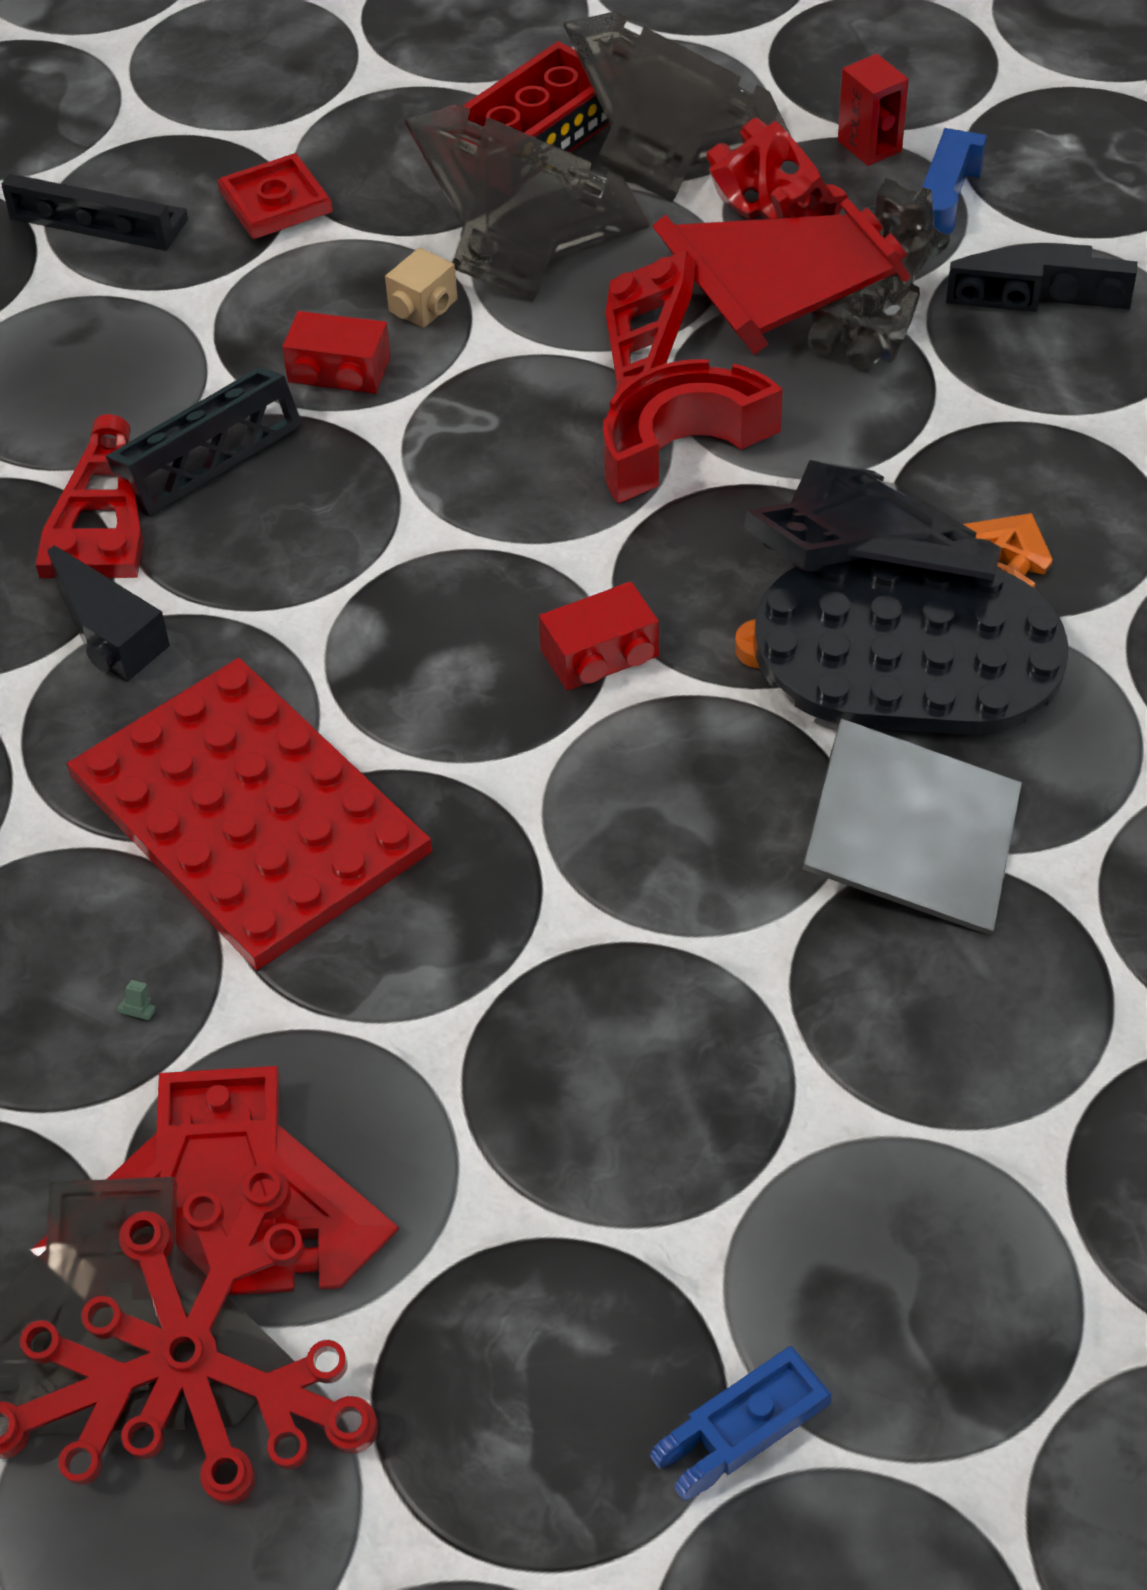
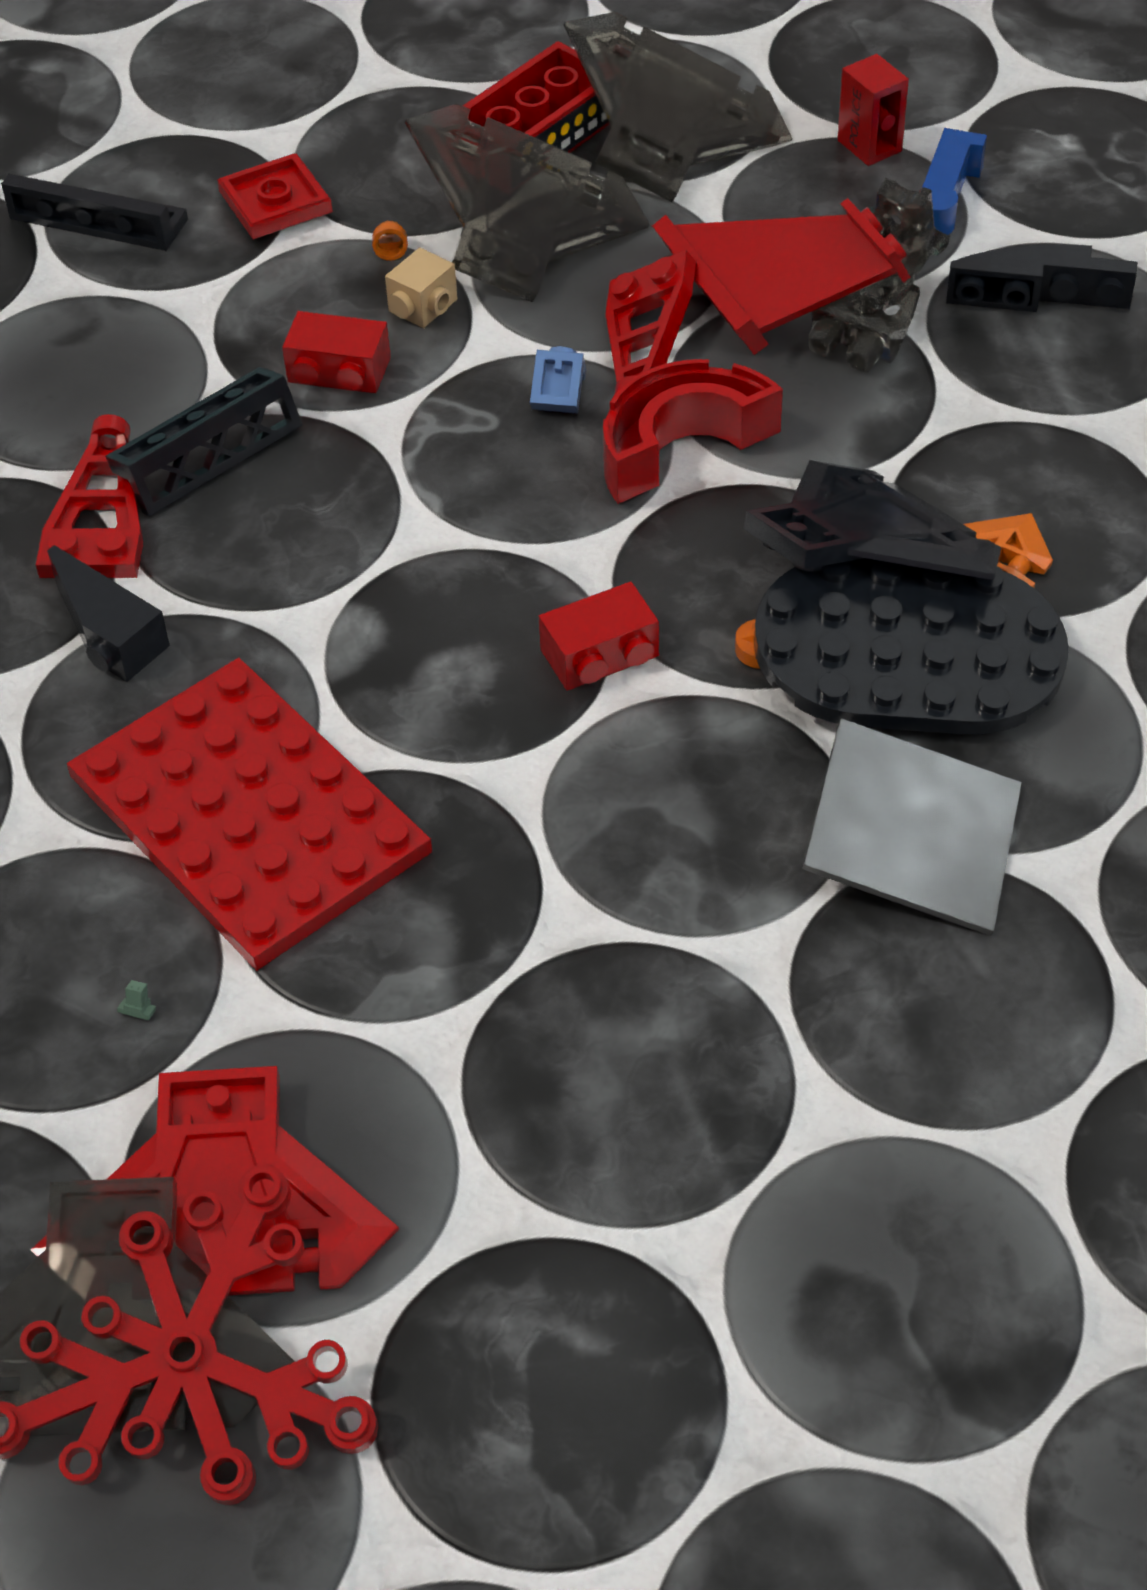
(389, 246): none -> orange hinge
(557, 380): none -> medium blue bracket
(744, 1421): blue hinge -> none
(758, 168): red hips -> none

